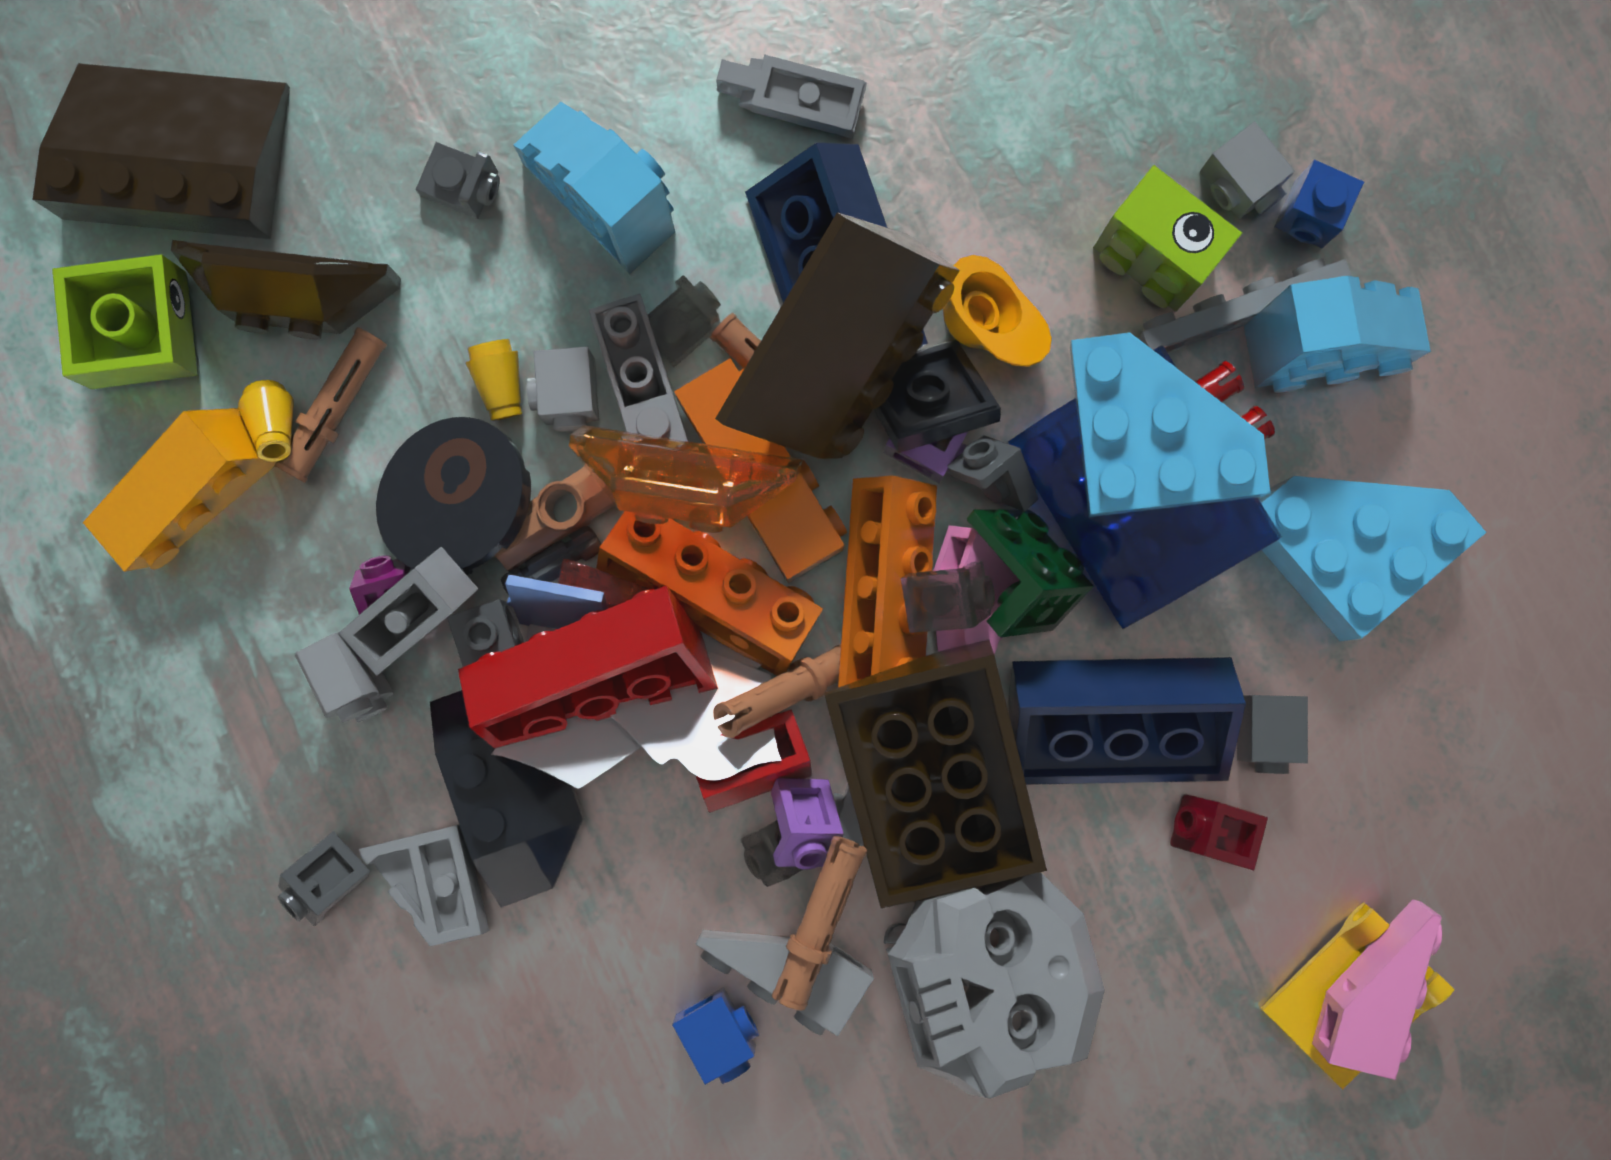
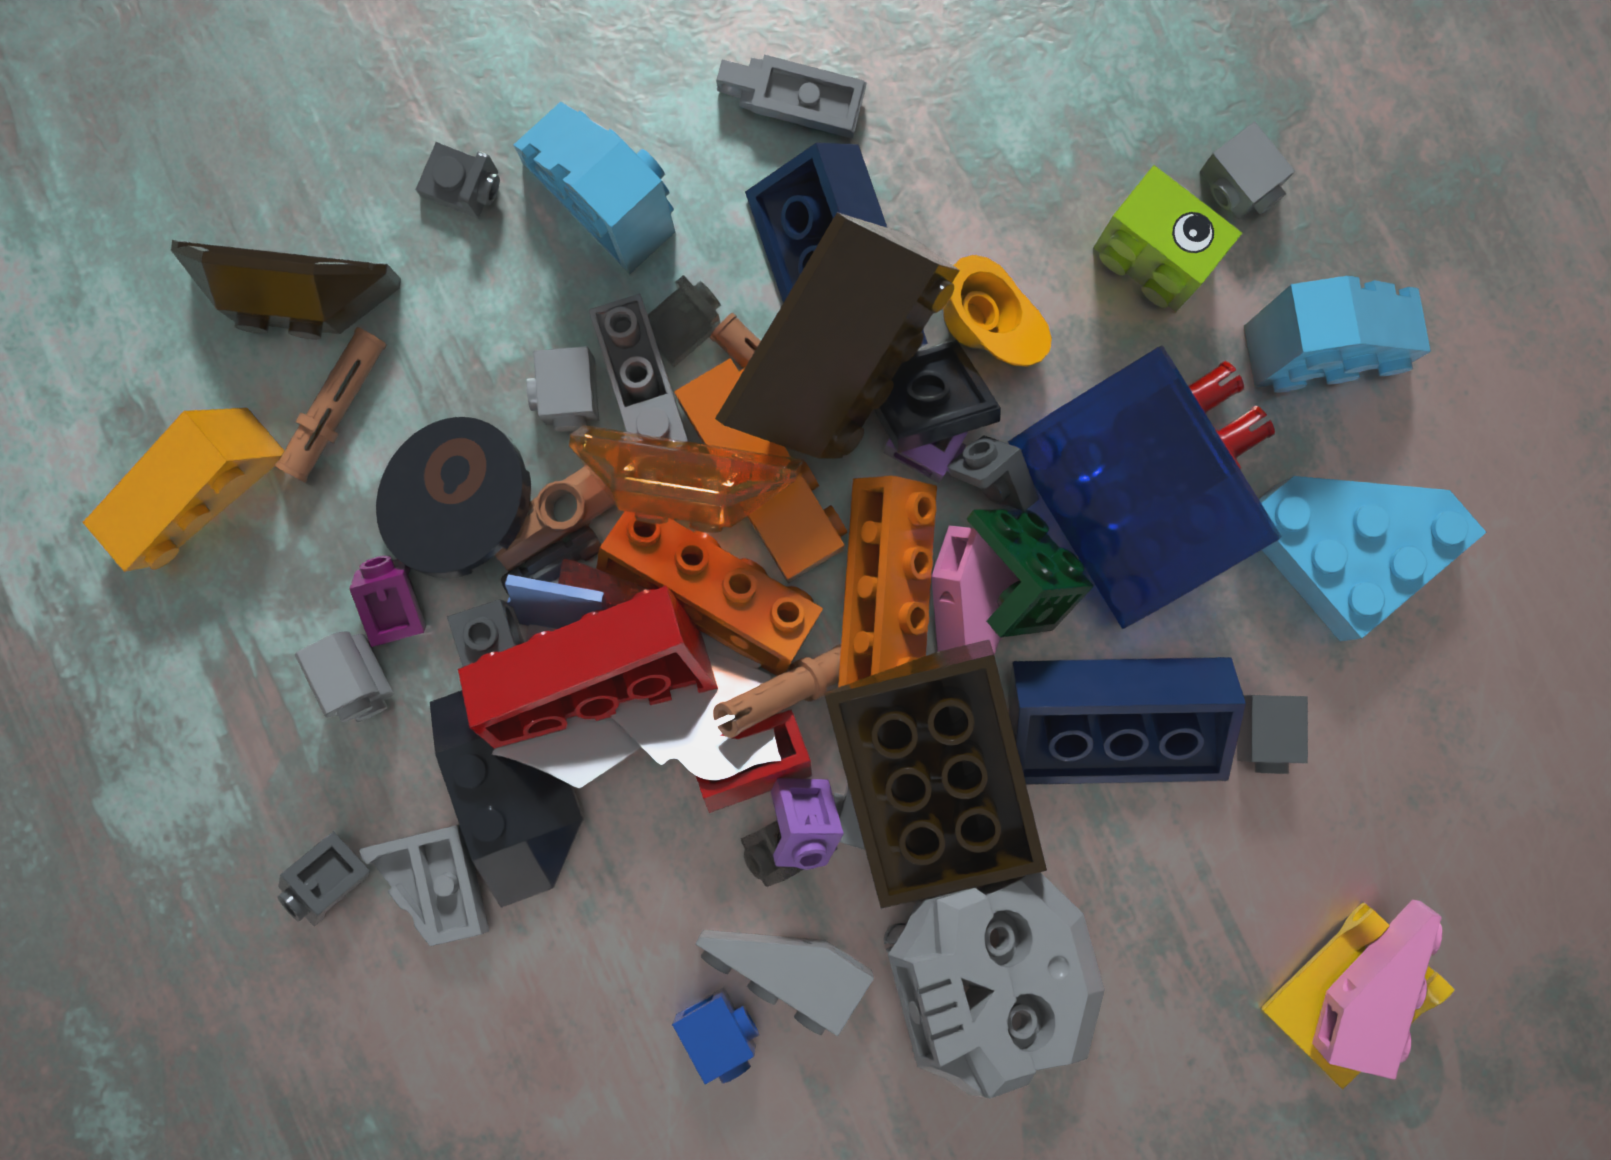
(124, 322): lime brick -> none
(164, 151): dark brown slope -> none
(268, 418): yellow cone -> none
(408, 611): light grey brick -> none
(496, 377): yellow cone -> none
(812, 941): nougat pin -> none
(948, 598): clear smoke bracket -> none
(1156, 433): medium azure brick -> none
(1218, 831): dark red bracket -> none
(1219, 316): light grey plate -> none
(1319, 204): blue brick -> none

